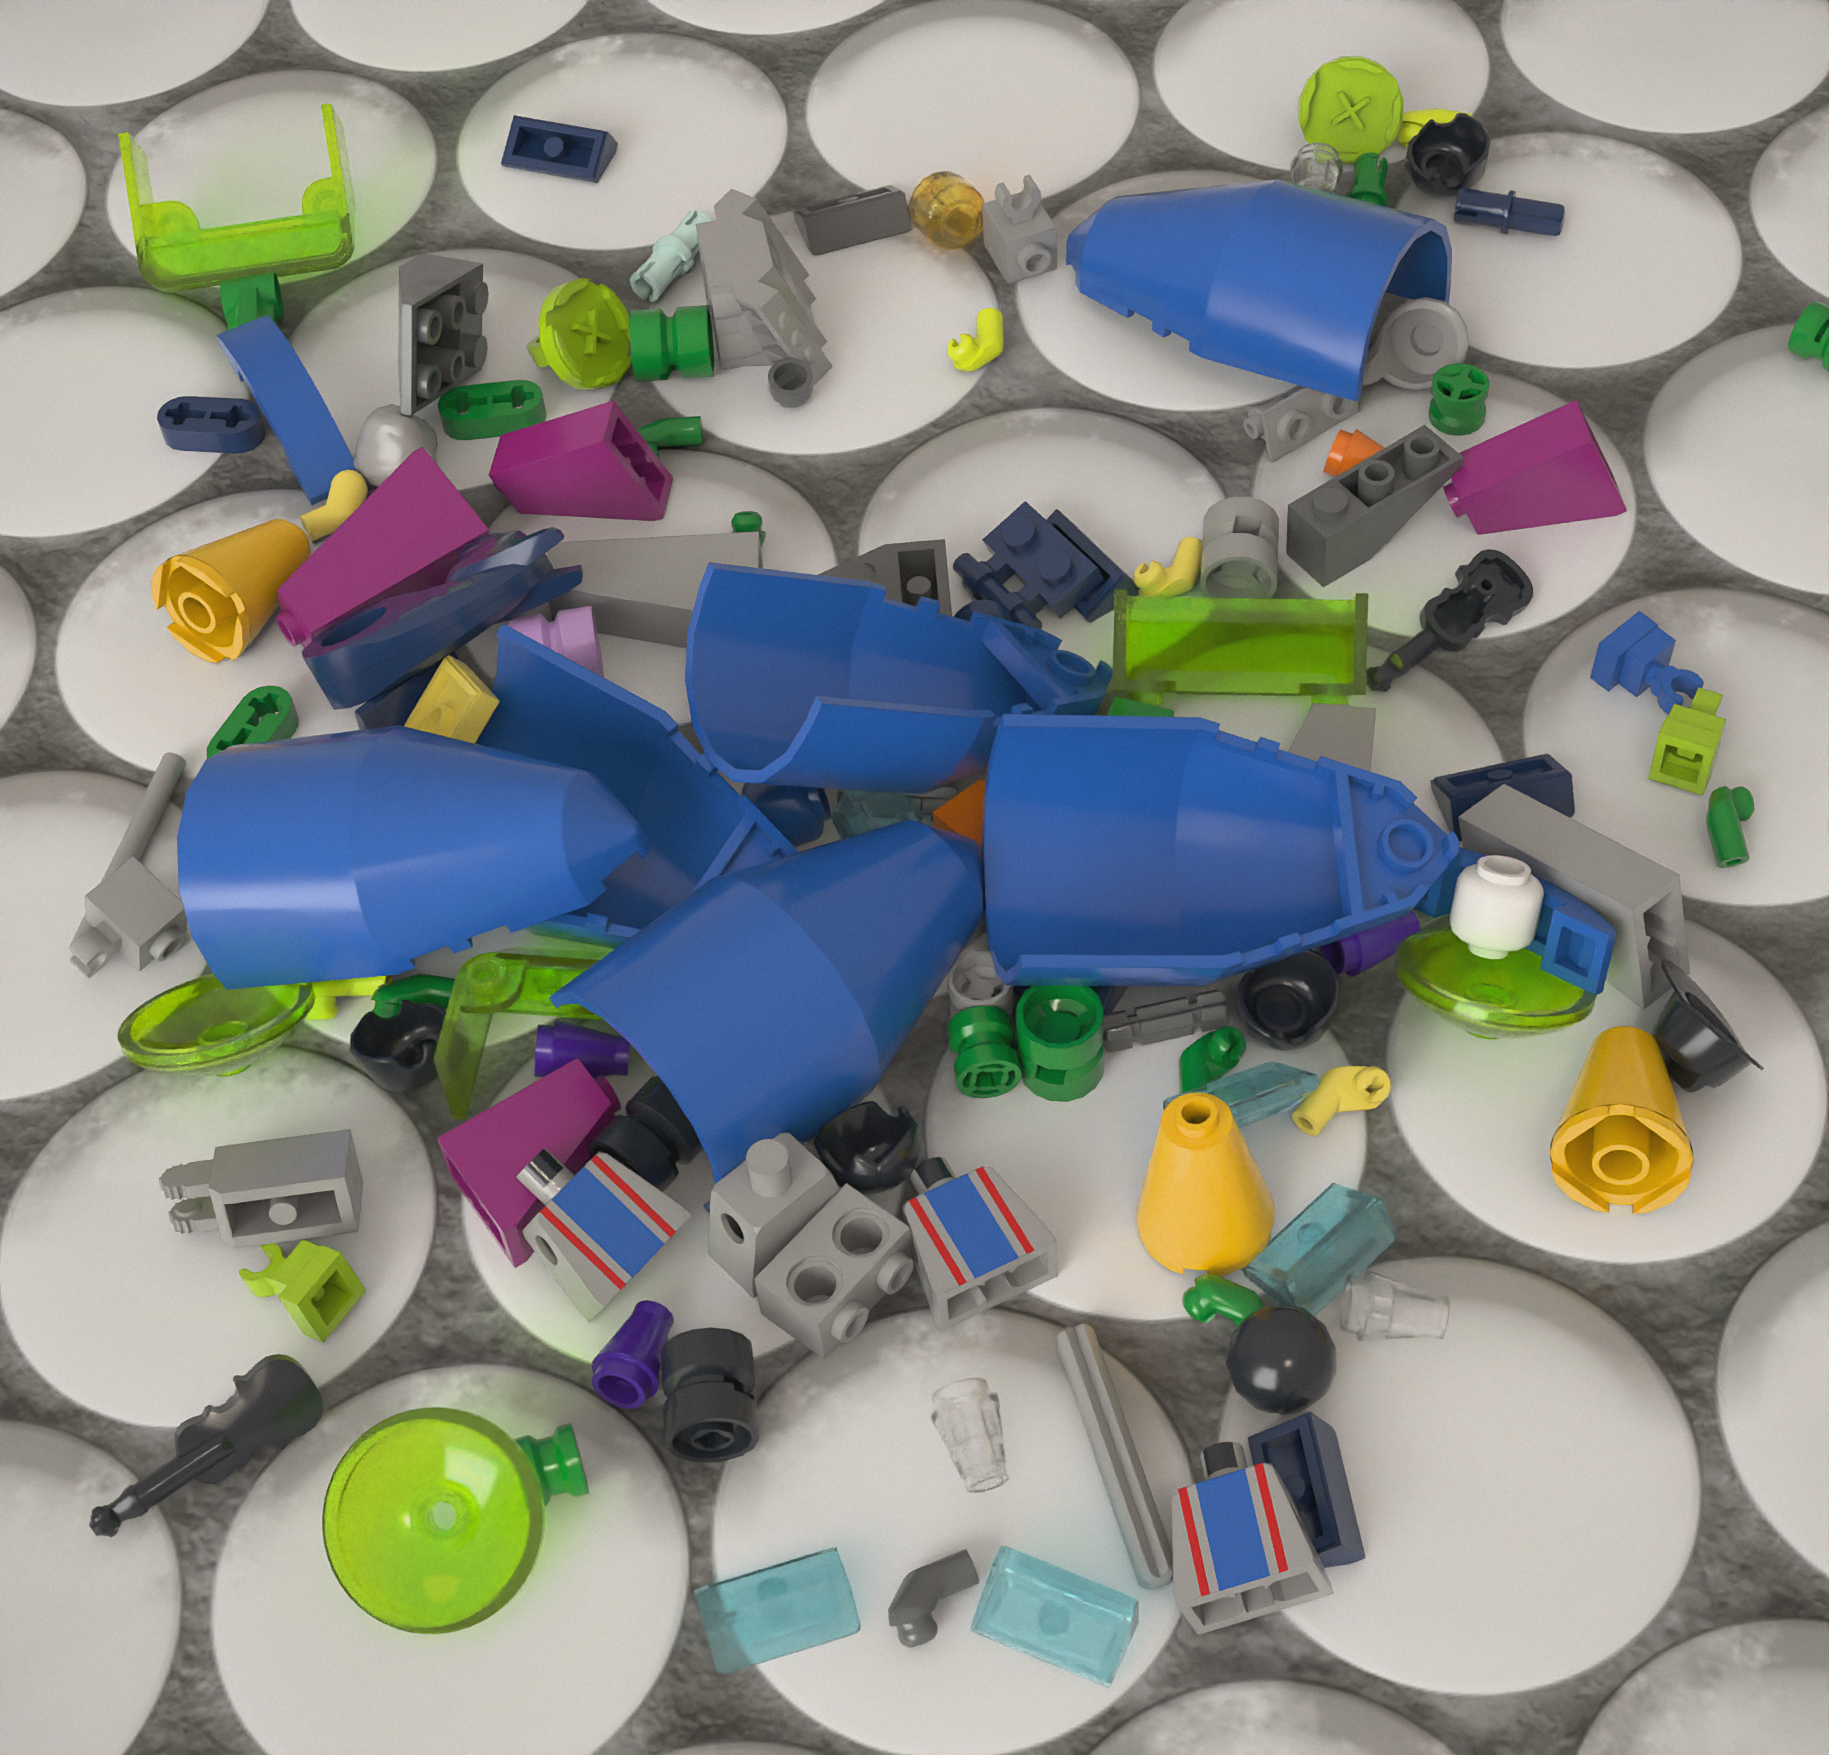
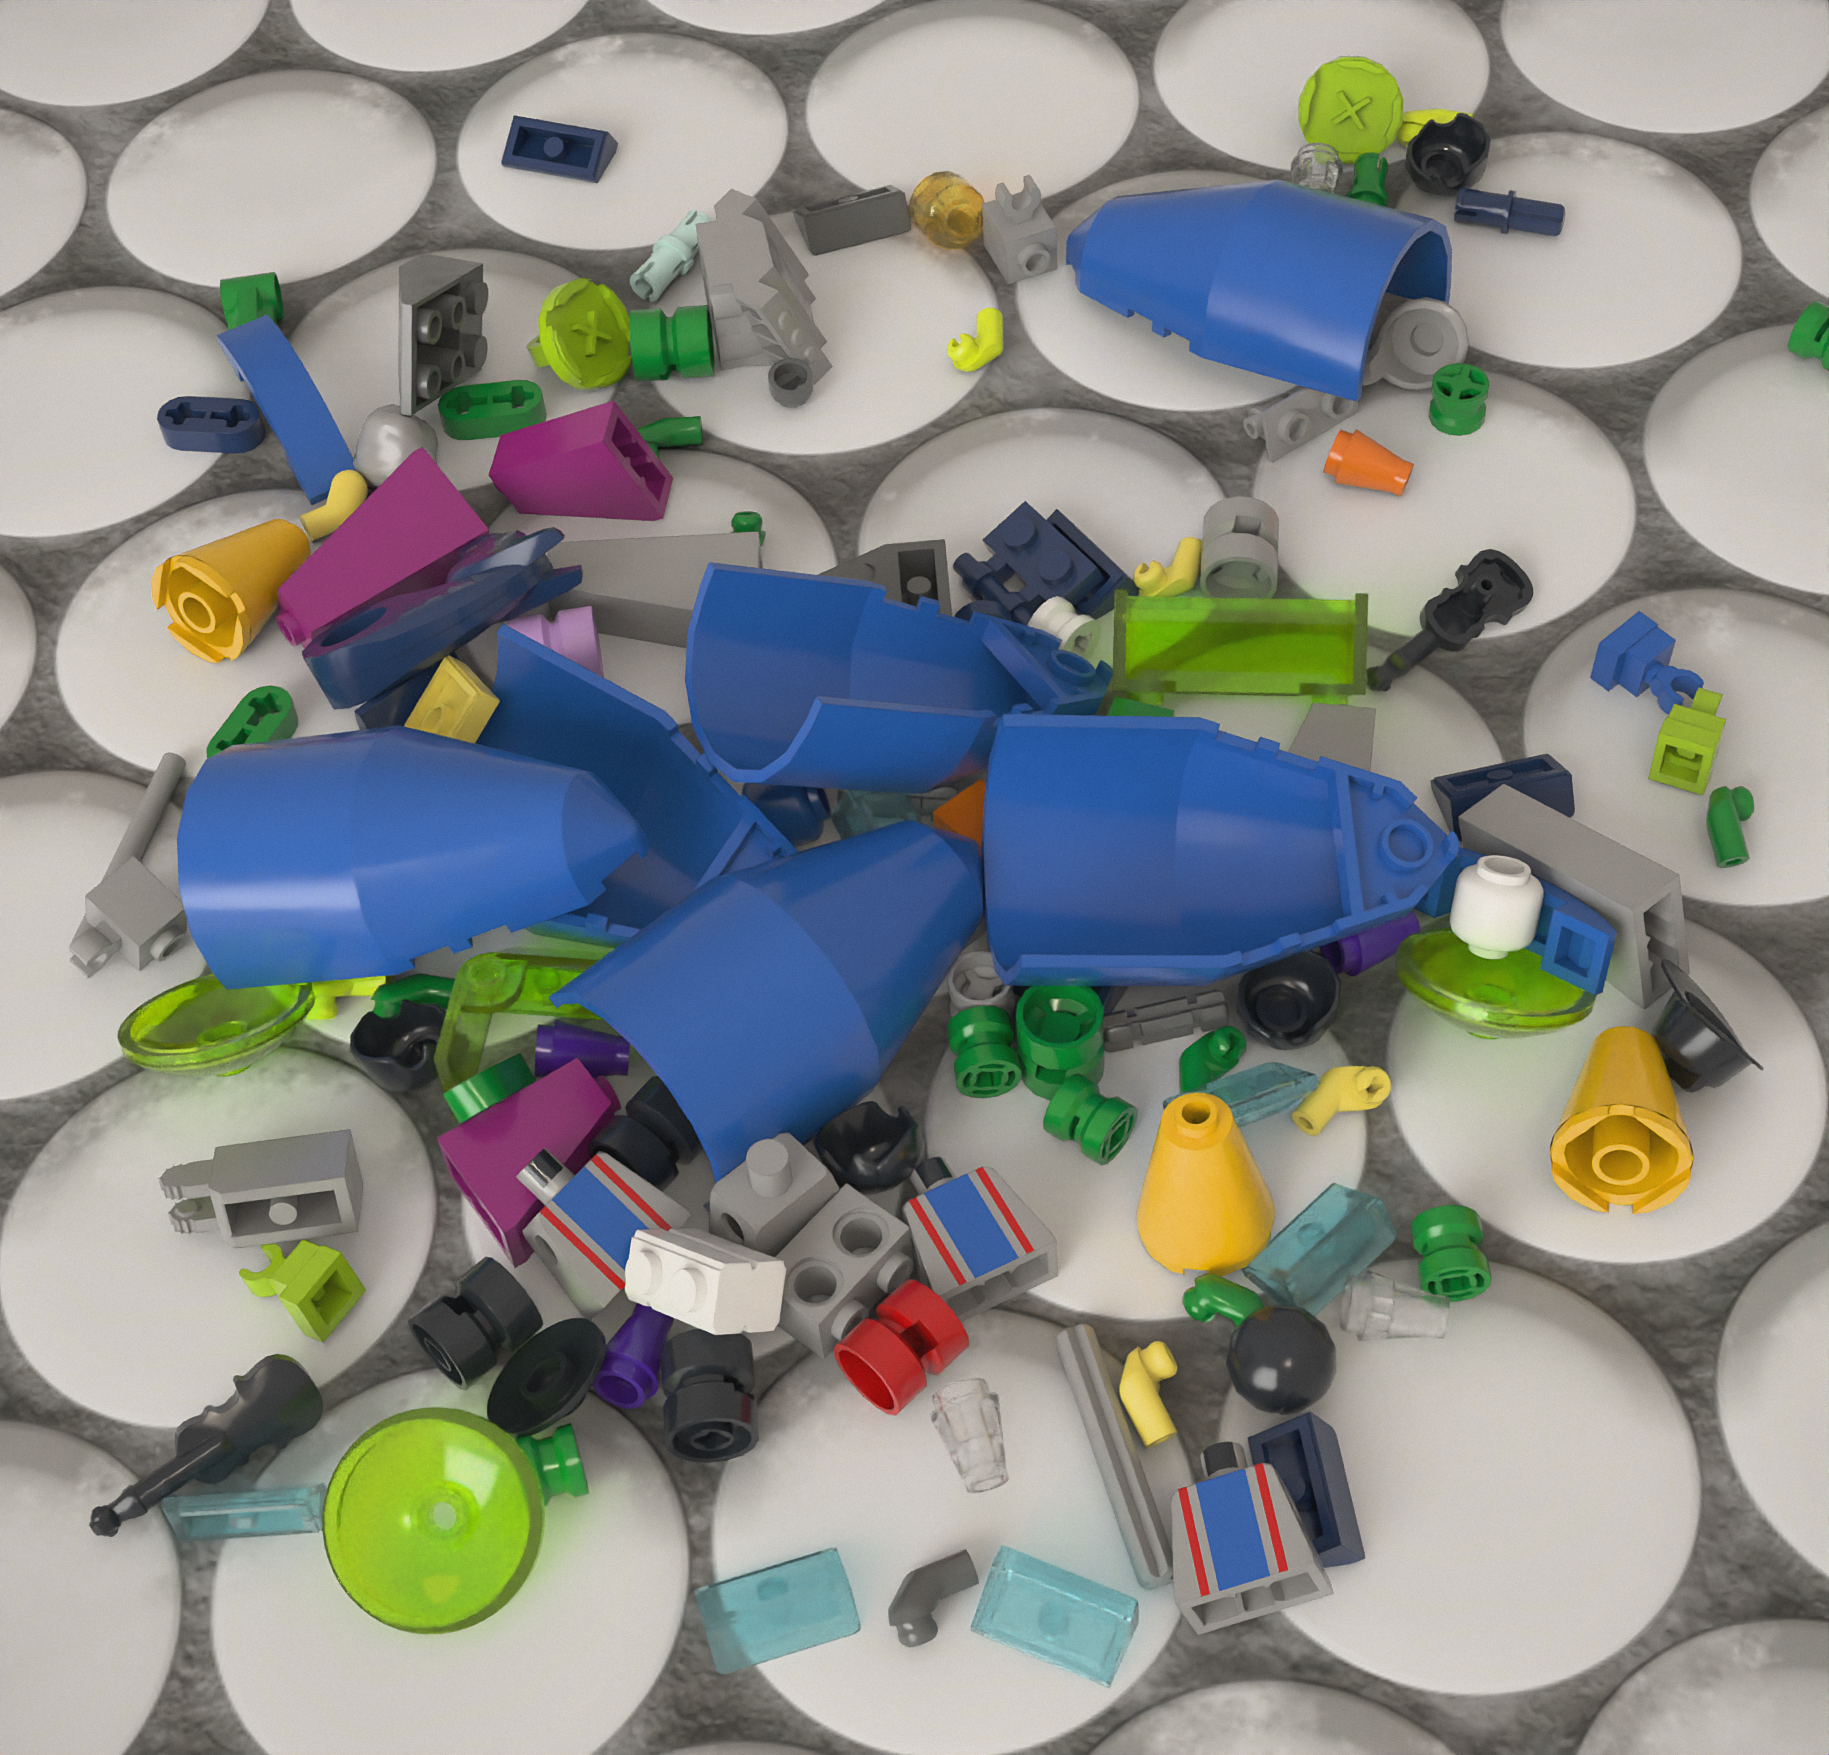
(183, 257): clear neon green windscreen -> none
(246, 1511): none -> clear light blue slope
(470, 1327): none -> black wheel
(489, 1088): none -> green beam
(547, 1377): none -> black dish
(705, 1280): none -> white brick
(911, 1338): none -> red wheel
(1078, 633): none -> white wheel
(1090, 1119): none -> green wheel
(1141, 1388): none -> light yellow arm
(1367, 505): dark grey slope -> none
(1450, 1252): none -> green wheel
(1536, 476): magenta slope -> none

